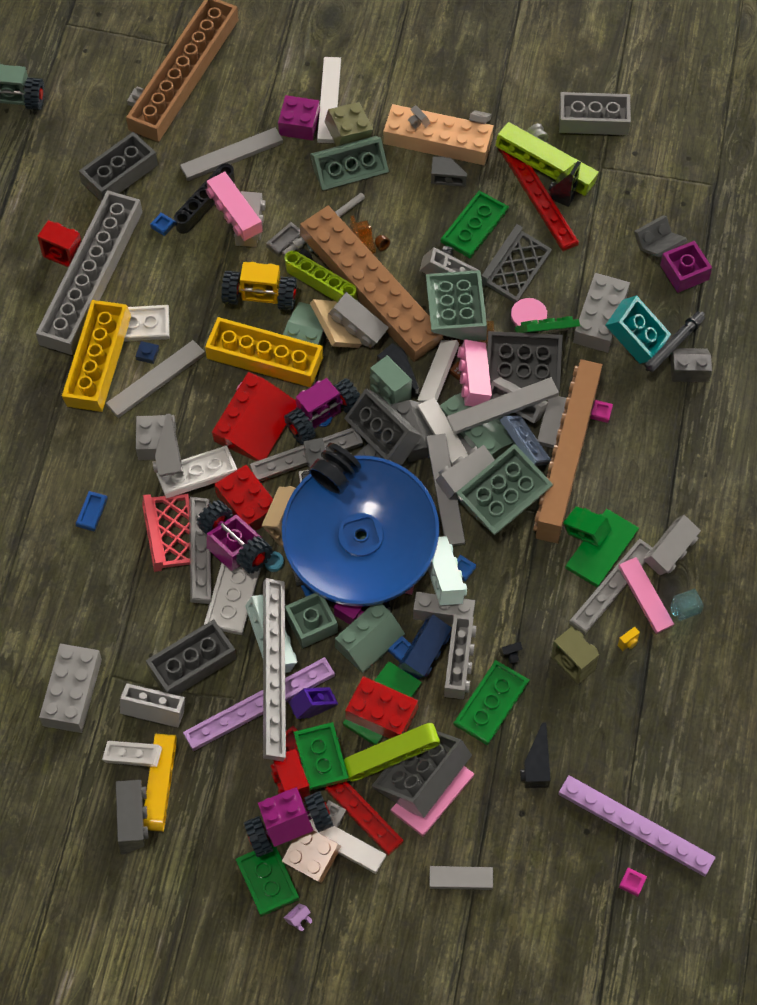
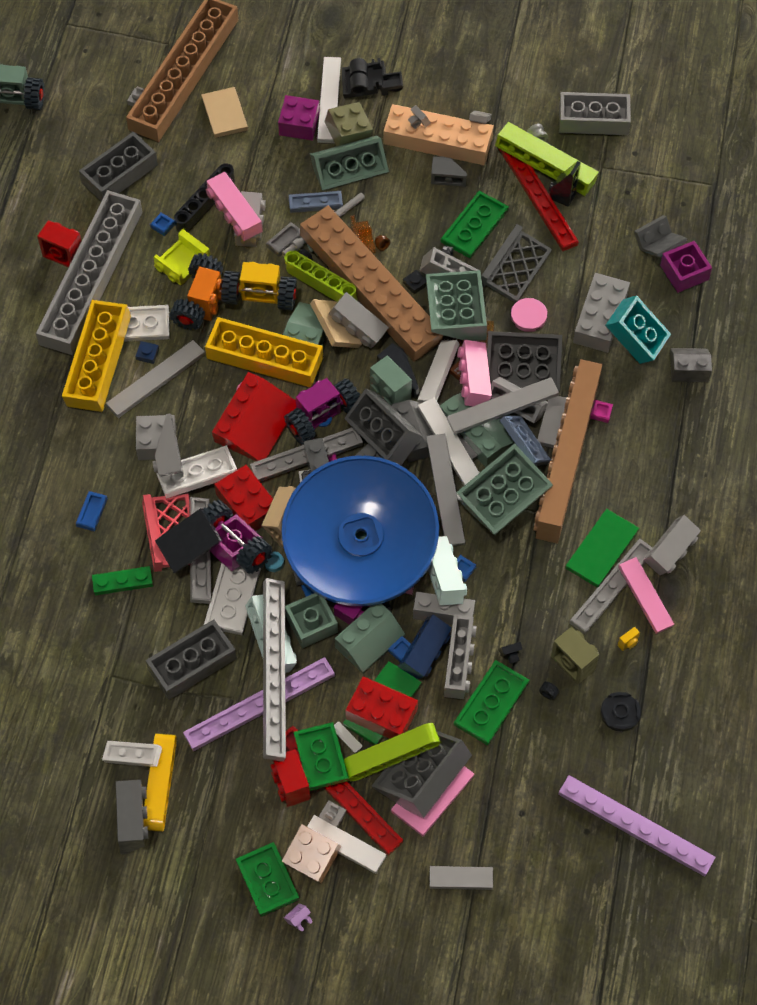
(70, 688): light grey brick -> none
(122, 580): none -> green plate
(152, 705): light grey brick -> none
(179, 256): none -> neon yellow panel
(188, 540): none -> black tile
(203, 294): none -> brick
(224, 112): none -> tan tile
(231, 153): light grey tile -> none
(286, 819): brick -> none
(312, 702): dark purple slope -> none
(315, 201): none -> sand blue tile
(335, 468): black wheel -> none
(347, 737): none -> white sticker
(366, 79): none -> black plate
(415, 281): none -> black plate
(464, 470): light grey brick -> none
(536, 766): black slope -> none
(547, 324): green plate -> none
(549, 690): none -> black axle
(587, 525): green brick -> none
(620, 711): none -> black tile
(632, 882): dark pink tile -> none
(686, 604): clear light blue brick -> none
(691, 324): black axle -> none

